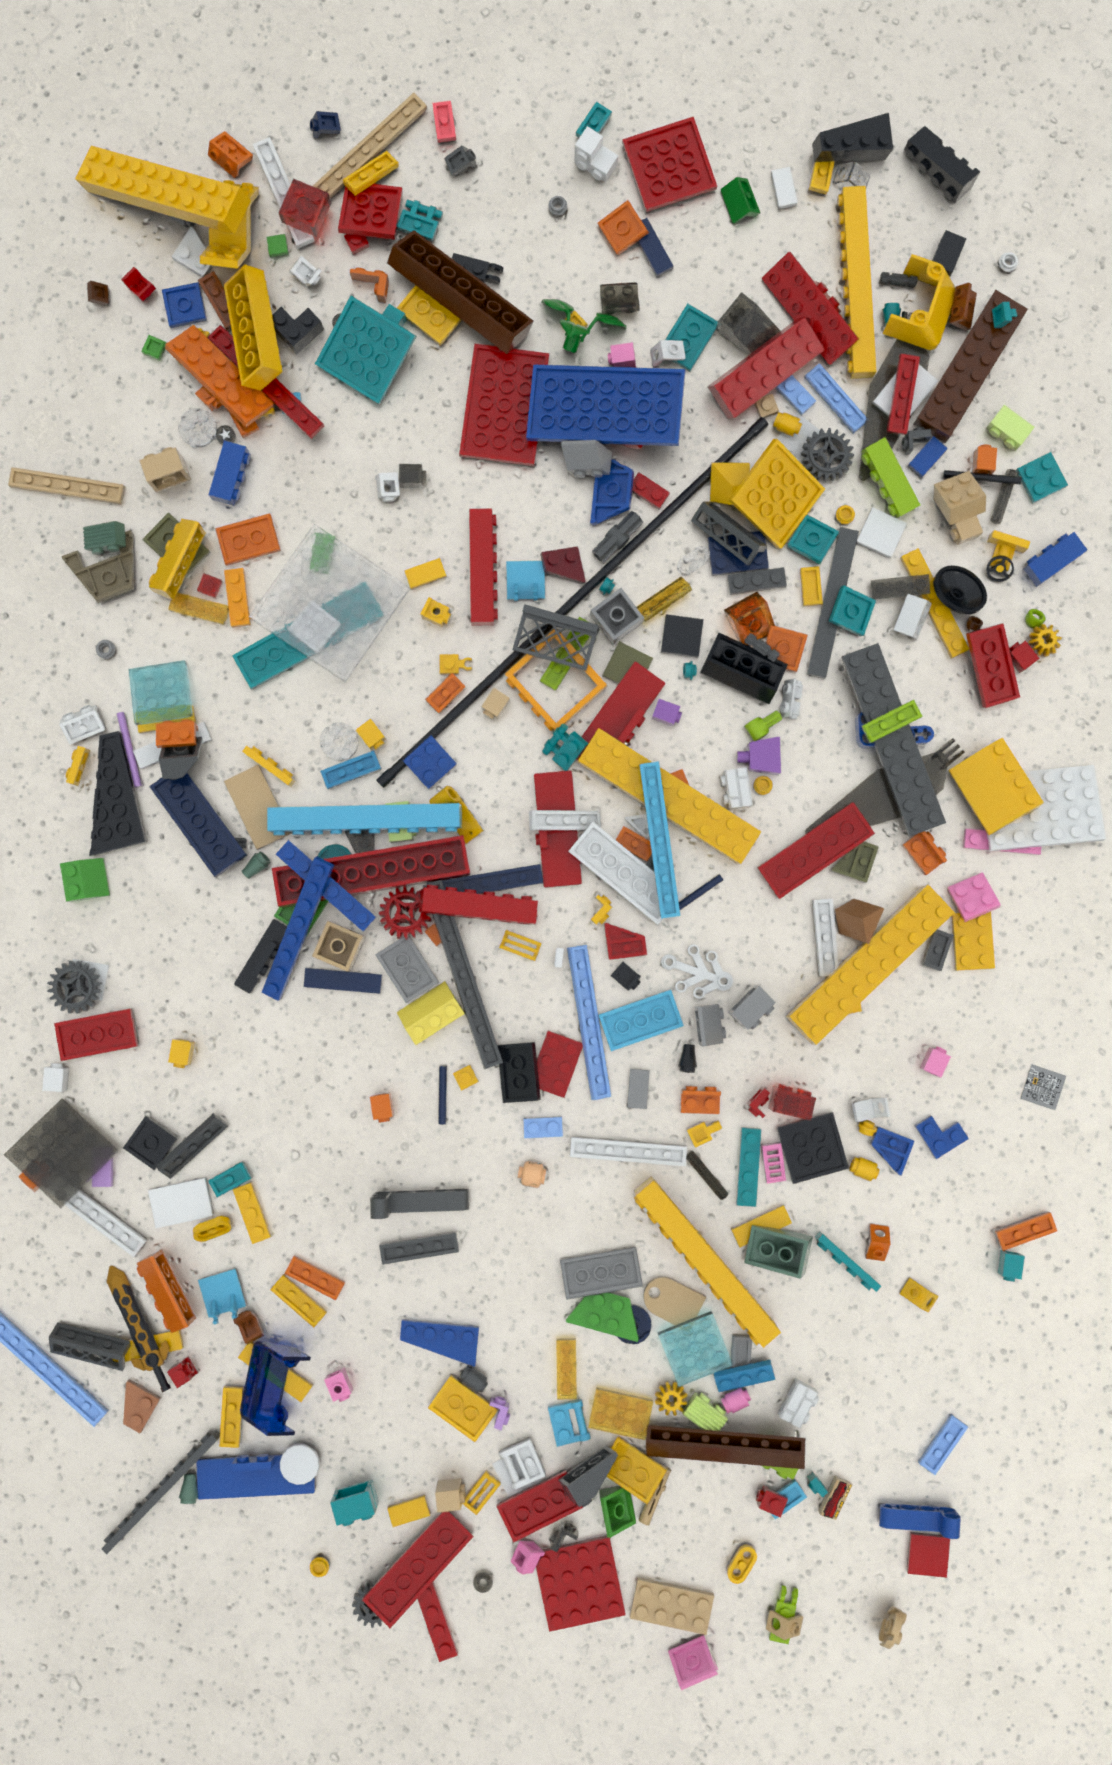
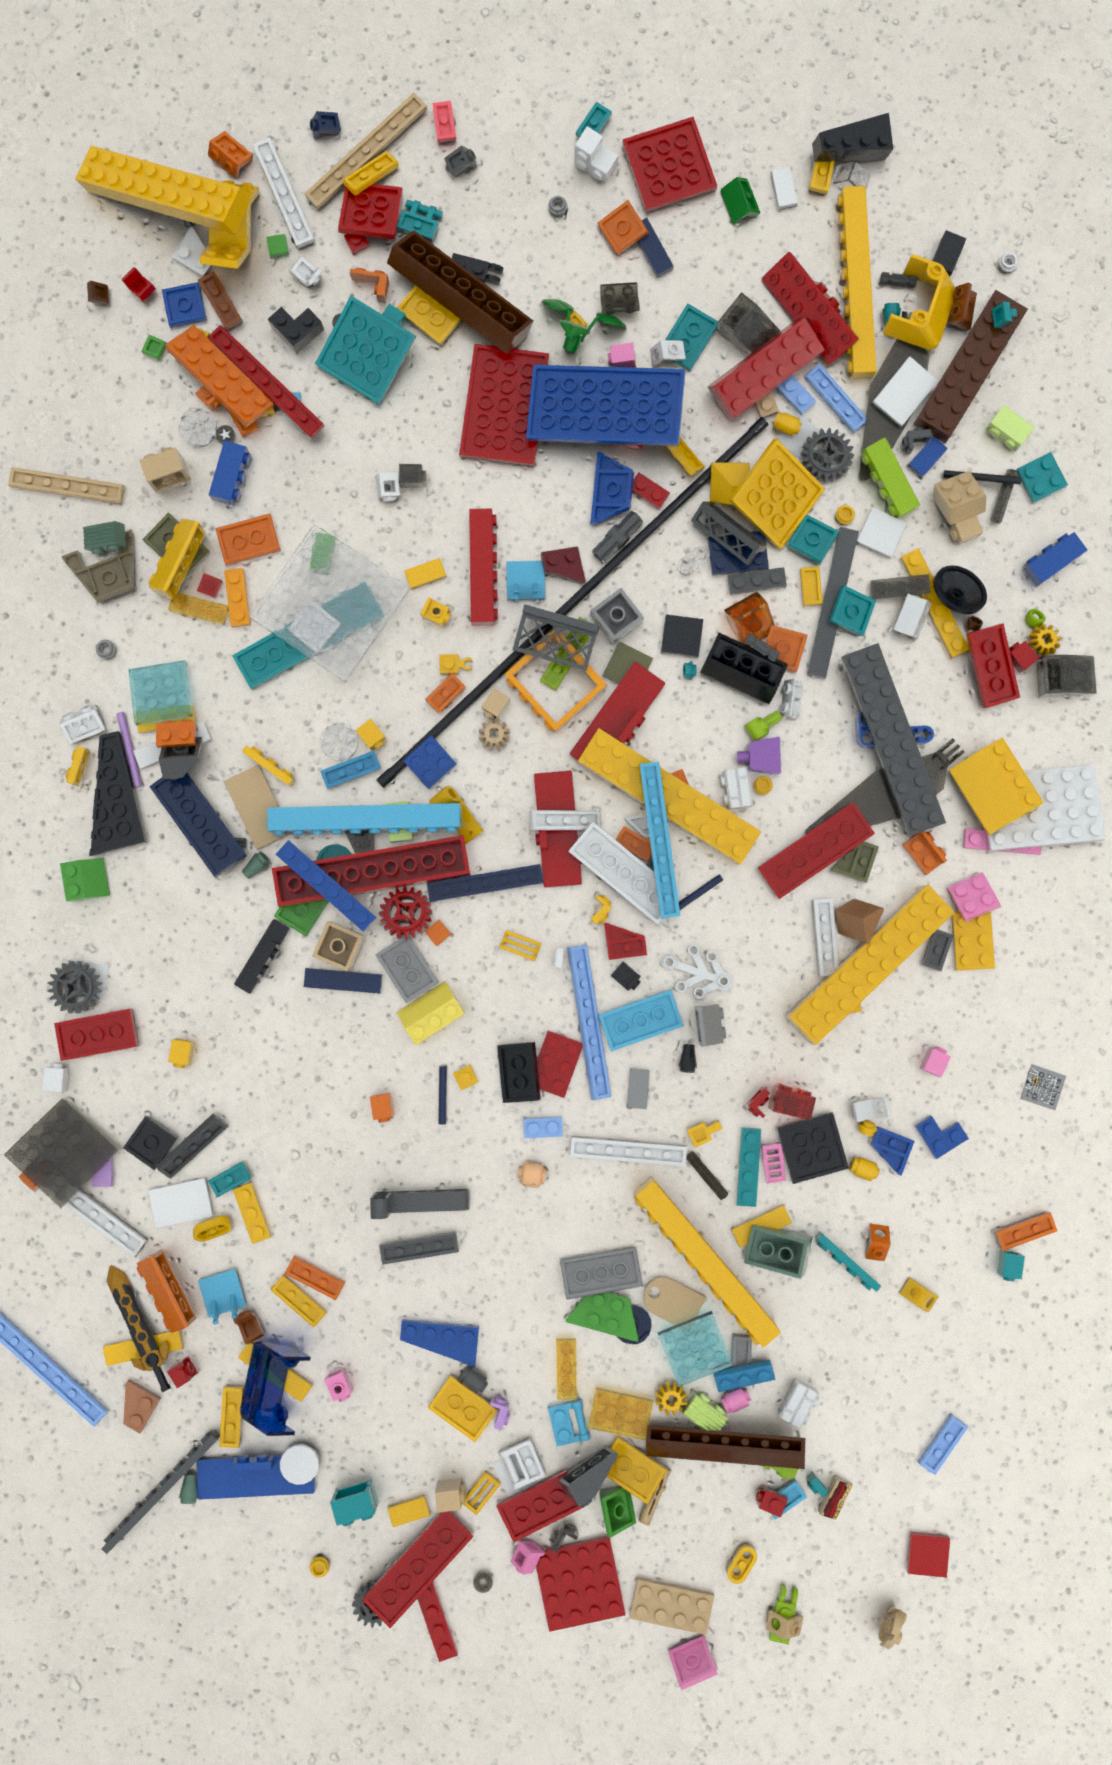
(88, 1343): dark grey fence -> none
(252, 327): yellow brick -> none
(297, 928): blue plate -> none
(304, 207): clear red brick -> none
(467, 987): dark grey plate -> none
(478, 906): red brick -> none
(487, 735): none -> tan gear
(569, 751): teal plate -> none
(587, 458): light grey slope -> none
(607, 586): teal plate -> none
(664, 598): clear yellow plate -> none
(666, 713): medium lavender brick -> none
(687, 458): none -> yellow plate
(700, 1101): orange bracket -> none
(752, 1008): light grey brick -> none
(891, 721): lime tile -> none
(903, 394): red plate -> none
(921, 1518): blue beam -> none
(941, 164): black wedge -> none
(984, 459): orange brick -> none
(1004, 552): yellow piece -> none
(1066, 675): none -> clear smoke slope

